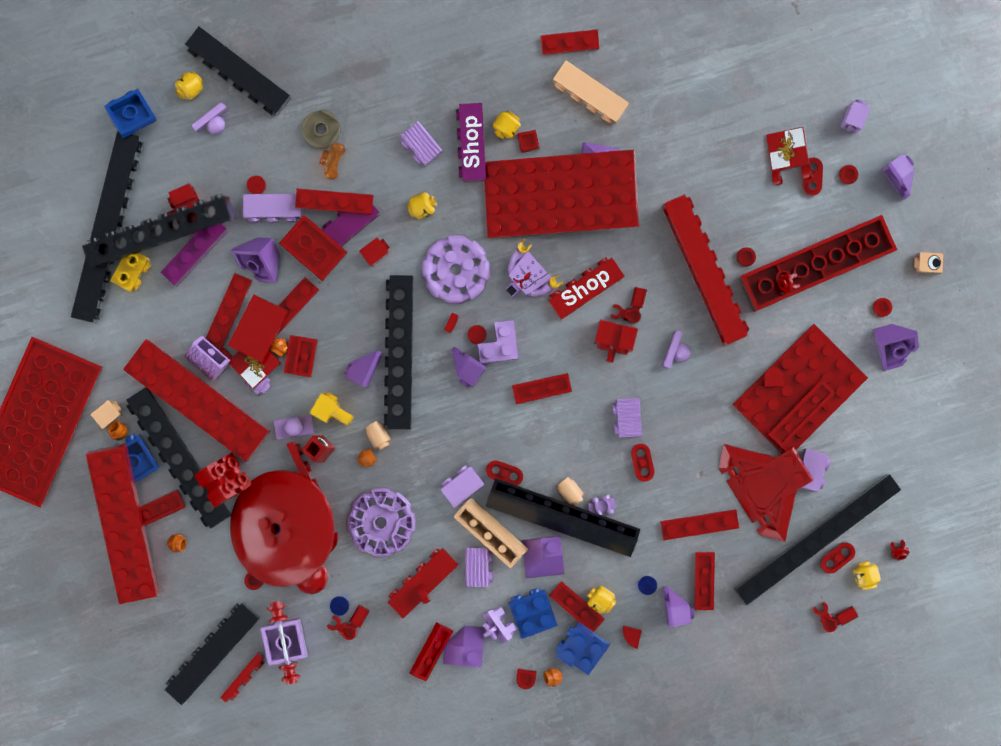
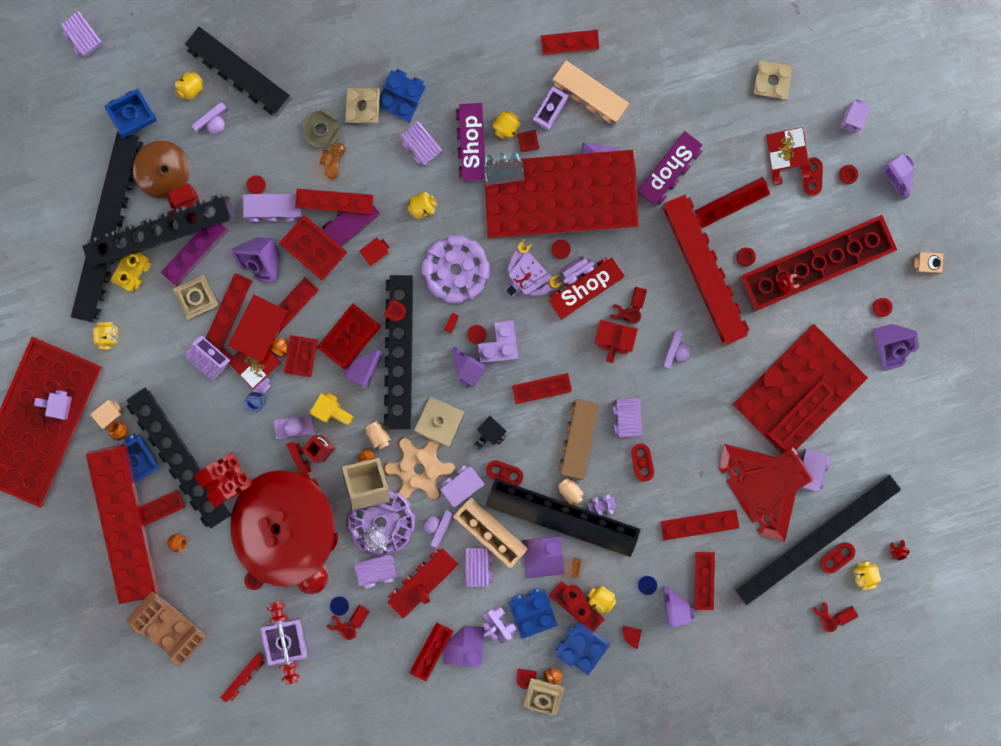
(56, 405): none -> lavender brick
(81, 34): none -> lavender brick
(105, 335): none -> yellow head
(148, 166): none -> dark orange dish
(166, 628): none -> nougat plate
(196, 400): red brick -> none
(207, 300): none -> tan piece
(212, 653): black brick -> none
(254, 402): none -> clear blue tile
(348, 336): none -> red tile
(355, 98): none -> tan piece
(365, 484): none -> tan piece
(375, 570): none -> lavender brick
(376, 539): none -> clear head
(395, 311): none -> red tile
(401, 95): none -> blue plate
(424, 481): none -> light nougat plate
(436, 526): none -> lavender tile
(439, 421): none -> tan plate
(490, 431): none -> black brick
(503, 171): none -> clear light blue plate
(550, 108): none -> lavender brick
(551, 692): none -> tan piece
(561, 249): none -> red tile
(575, 268): none -> lavender piece
(575, 567): none -> clear orange tile
(576, 603): none -> red plate
(579, 439): none -> medium nougat brick
(669, 168): none -> magenta brick
(732, 202): none -> red plate
(783, 74): none -> tan piece

